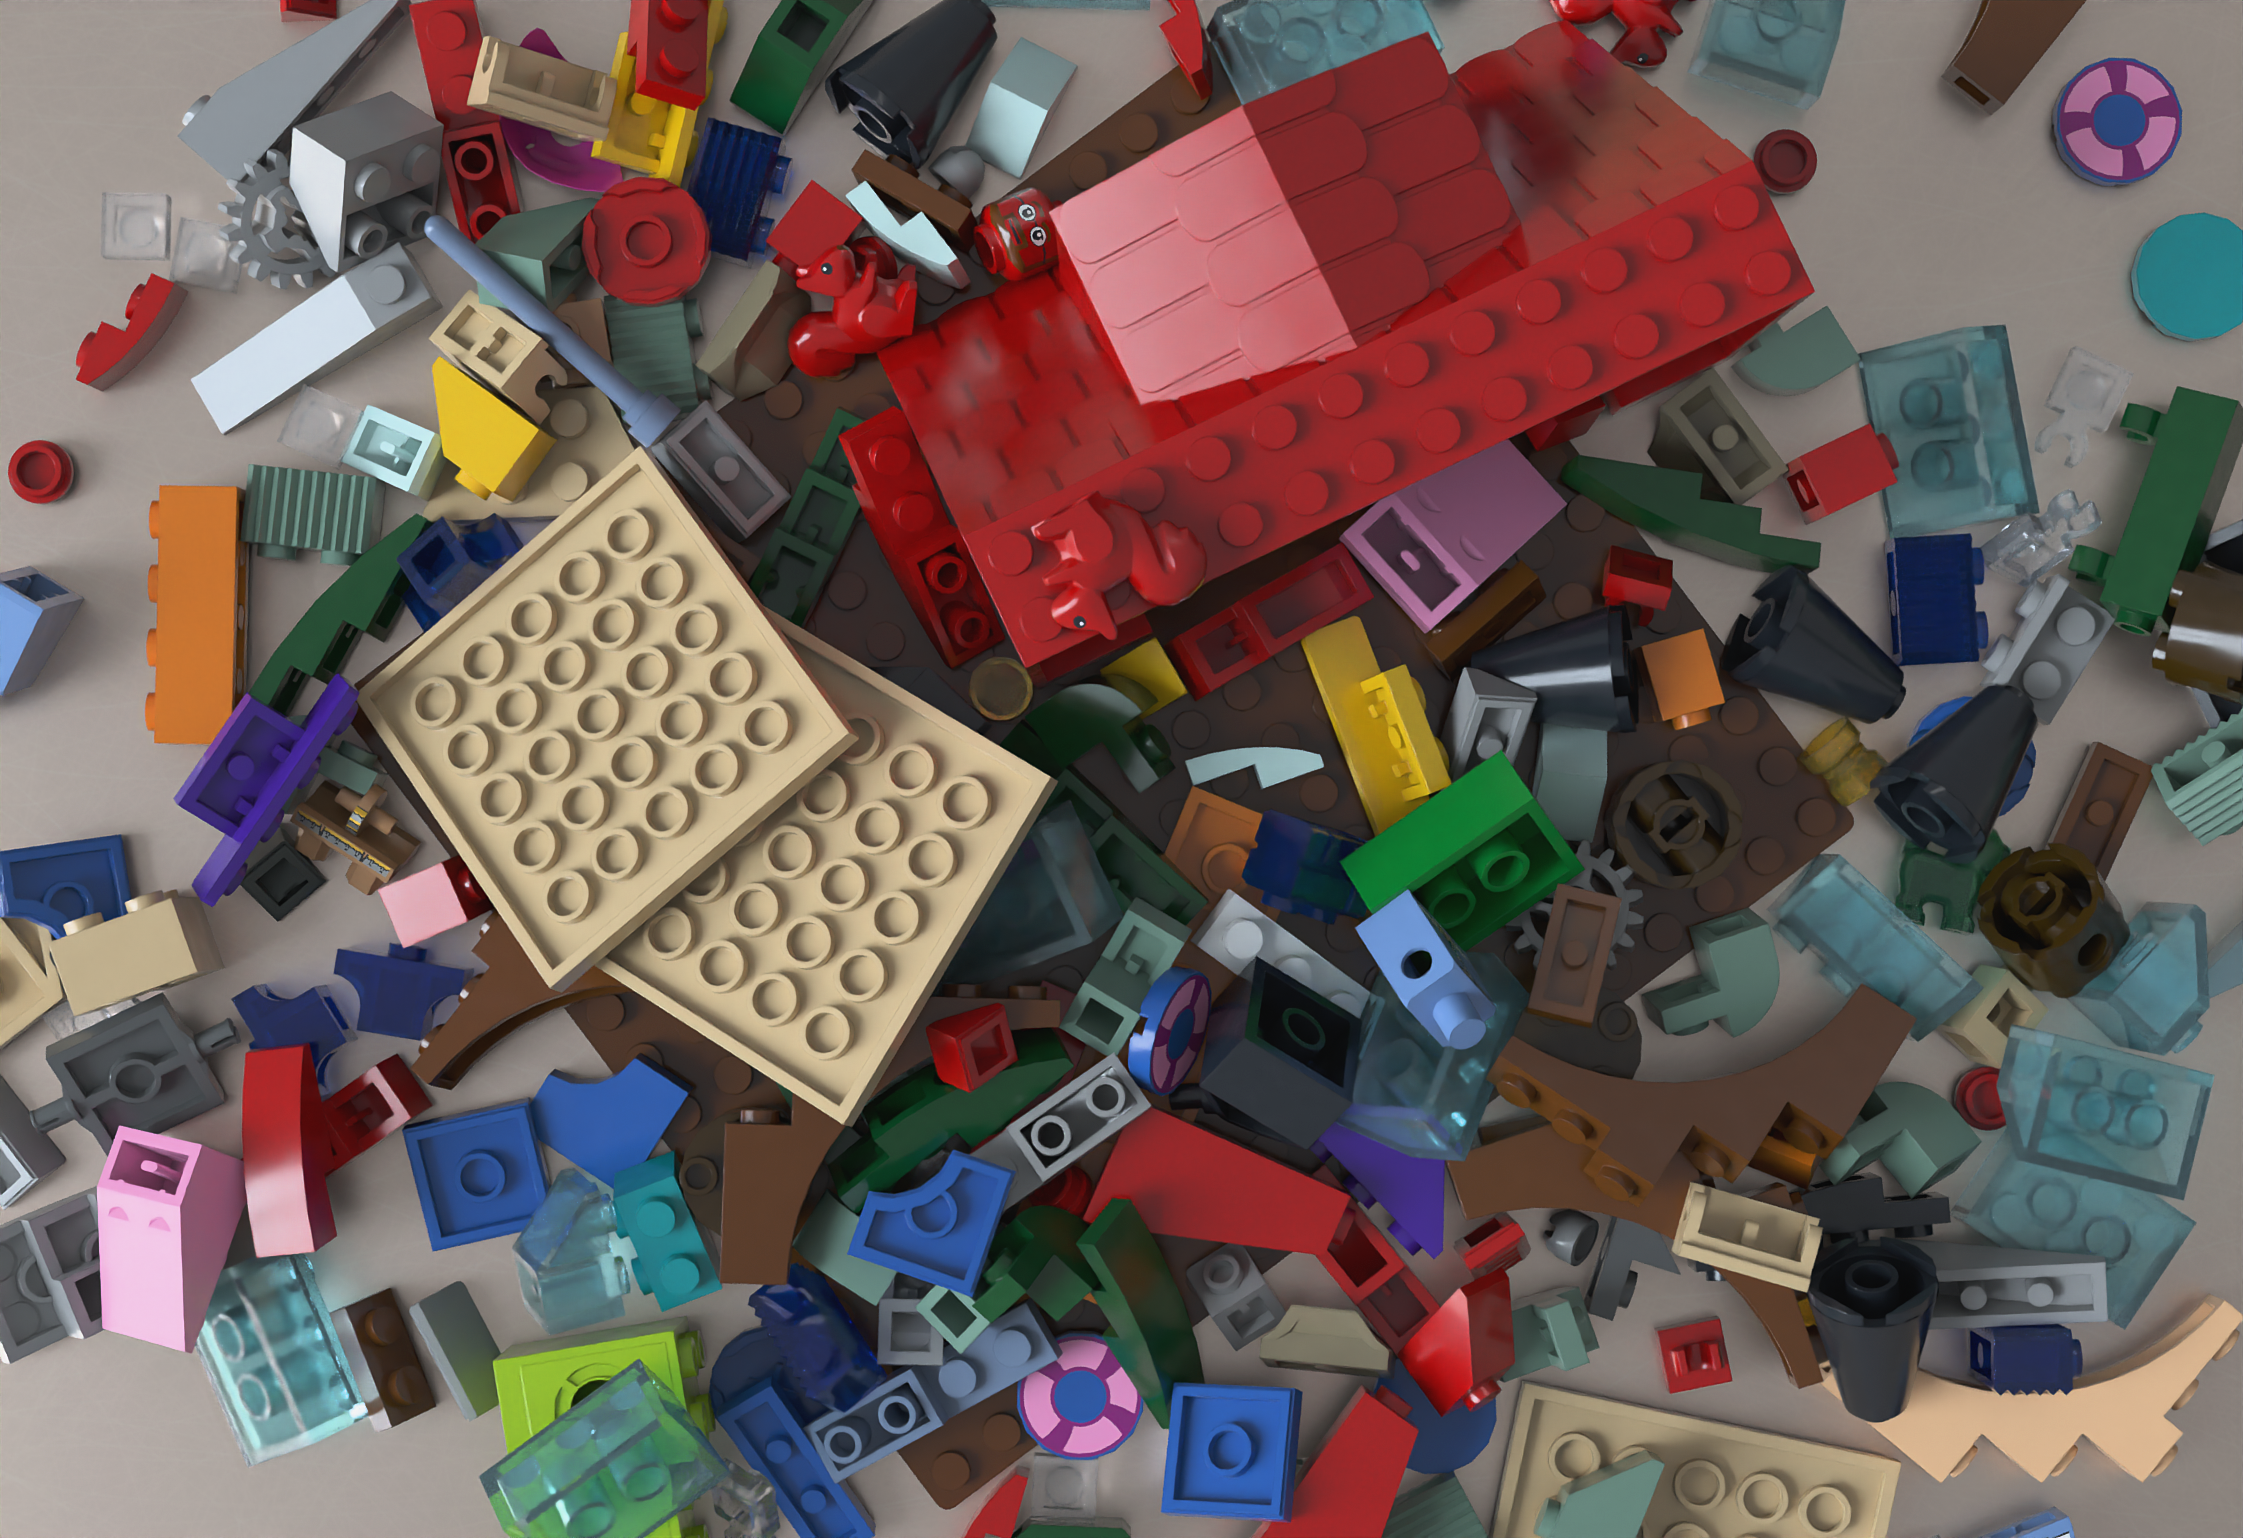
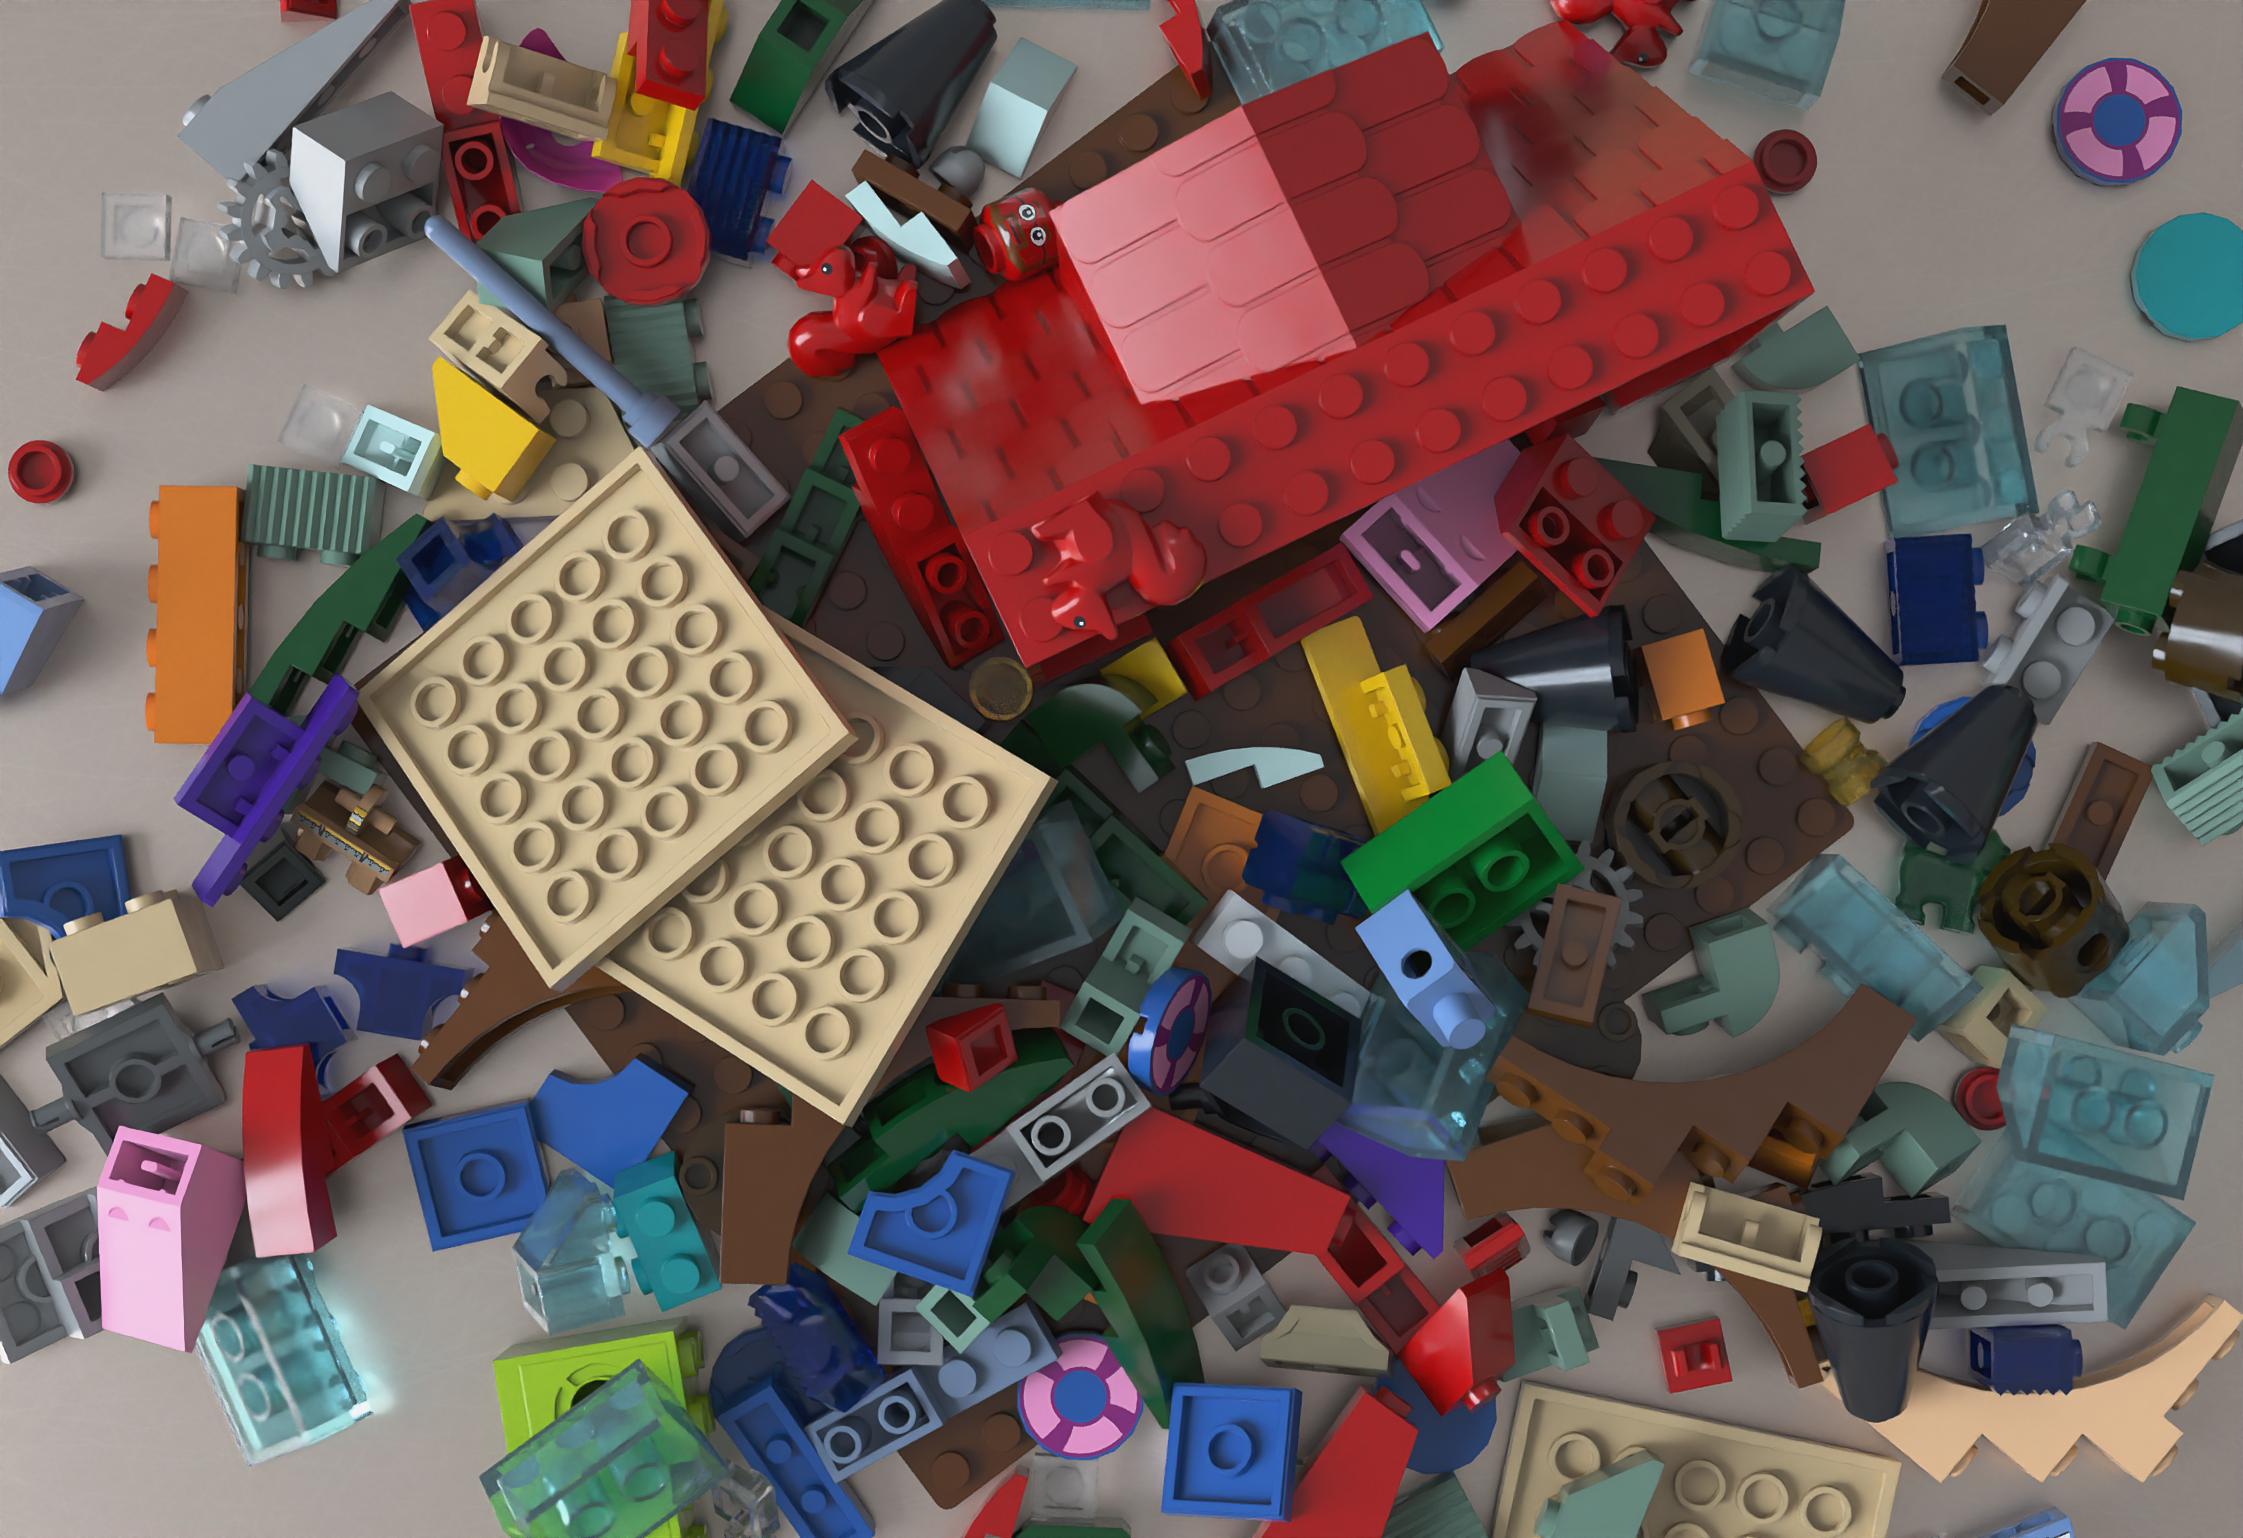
(318, 337): slope -> none
(382, 1360): reddish brown plate -> none
(460, 1347): light grey slope -> none
(752, 343): dark tan slope -> none
(1571, 519): none -> red slope
(1638, 580): red tile -> none
(1760, 465): none -> sand green brick

